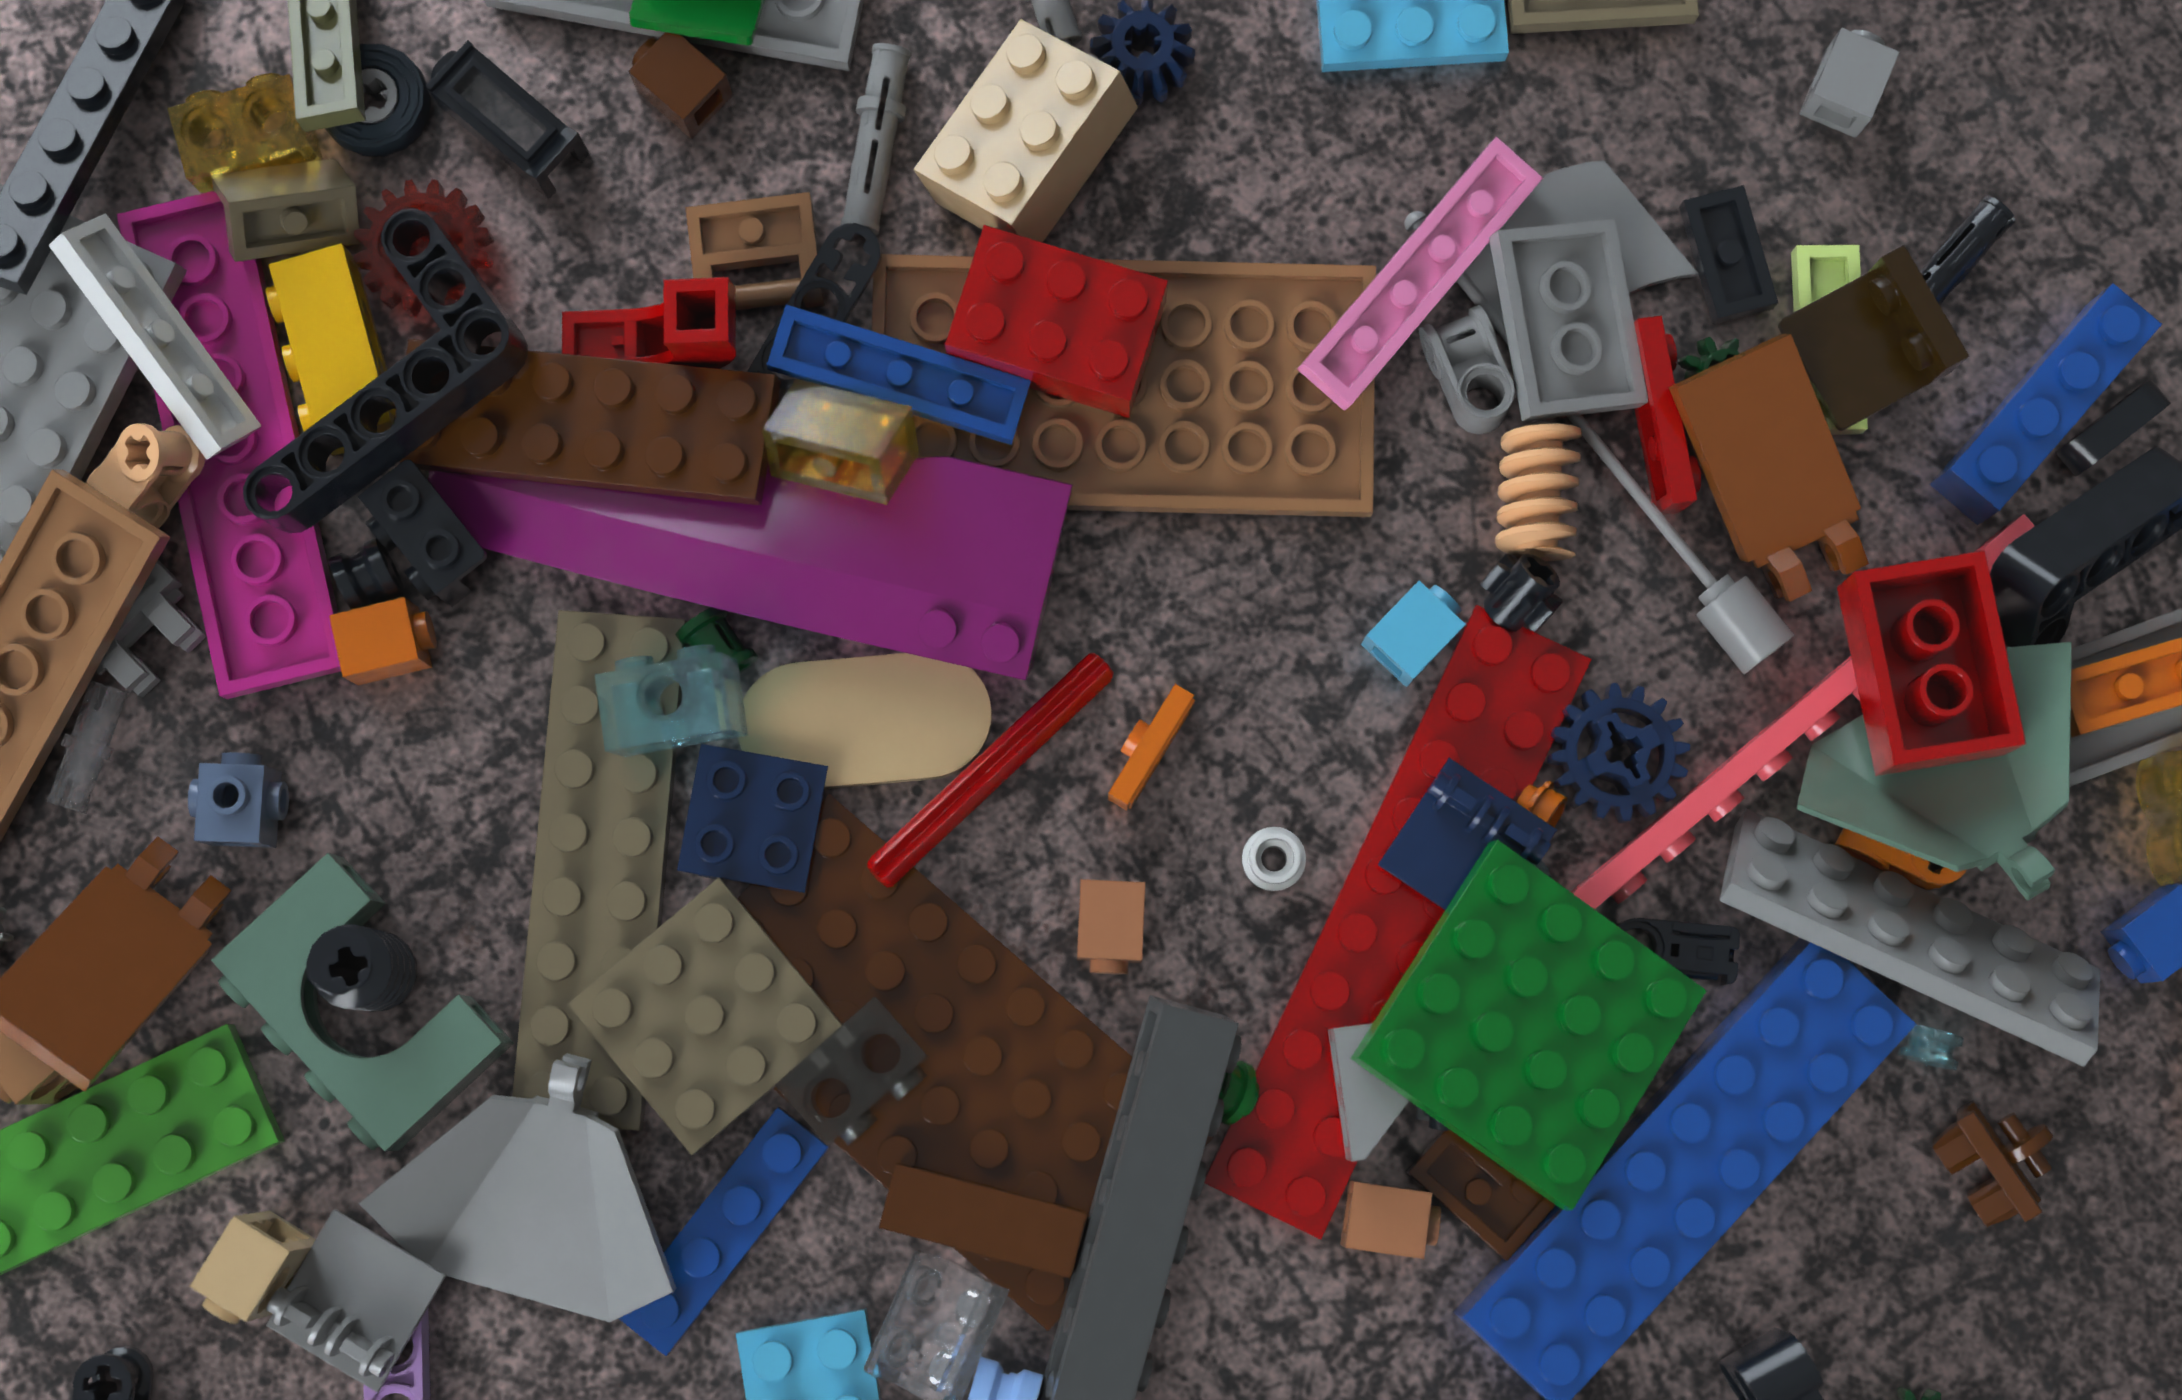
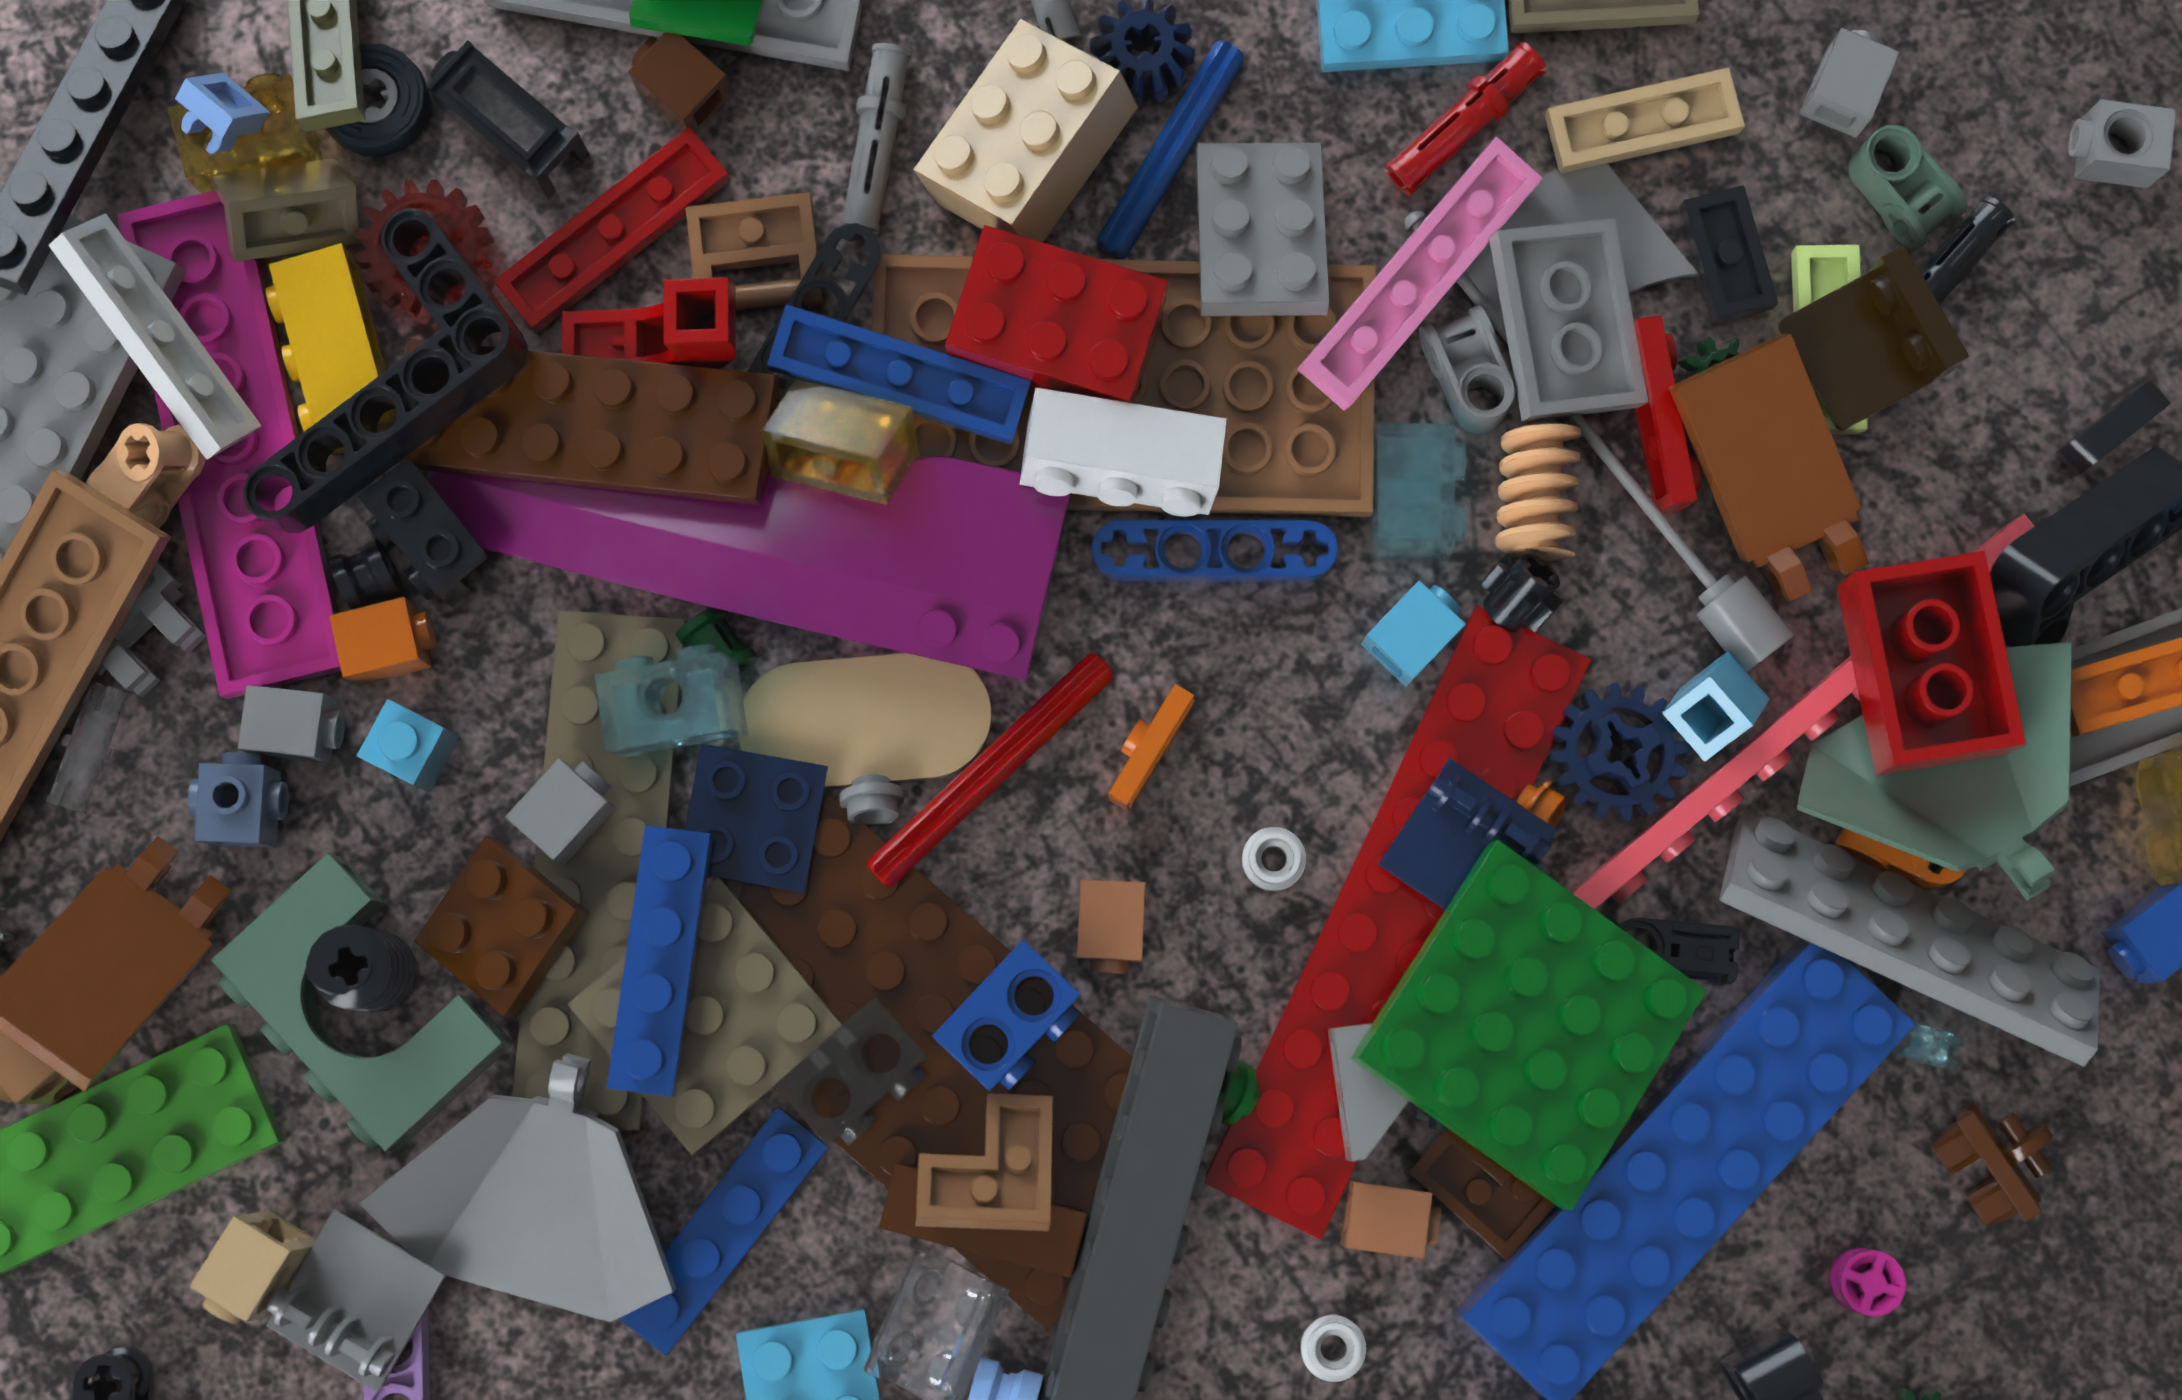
(222, 107): none -> light blue tile
(290, 724): none -> light grey brick
(408, 746): none -> medium azure brick
(500, 927): none -> reddish brown plate
(563, 809): none -> light grey brick
(612, 230): none -> red plate
(660, 961): none -> blue plate
(872, 800): none -> light grey plate
(996, 1005): none -> blue brick
(1005, 1186): none -> medium nougat plate
(1123, 452): none -> white brick
(1170, 150): none -> blue axle
(1214, 561): none -> blue beam
(1261, 229): none -> light grey plate
(1348, 1362): none -> white plate
(1416, 492): none -> clear light blue brick
(1484, 101): none -> red pin
(1644, 120): none -> tan plate
(1716, 706): none -> medium azure brick
(1881, 1285): none -> dark pink wheel
(1903, 192): none -> sand green piece
(2045, 404): blue brick -> none
(2143, 128): none -> light grey brick

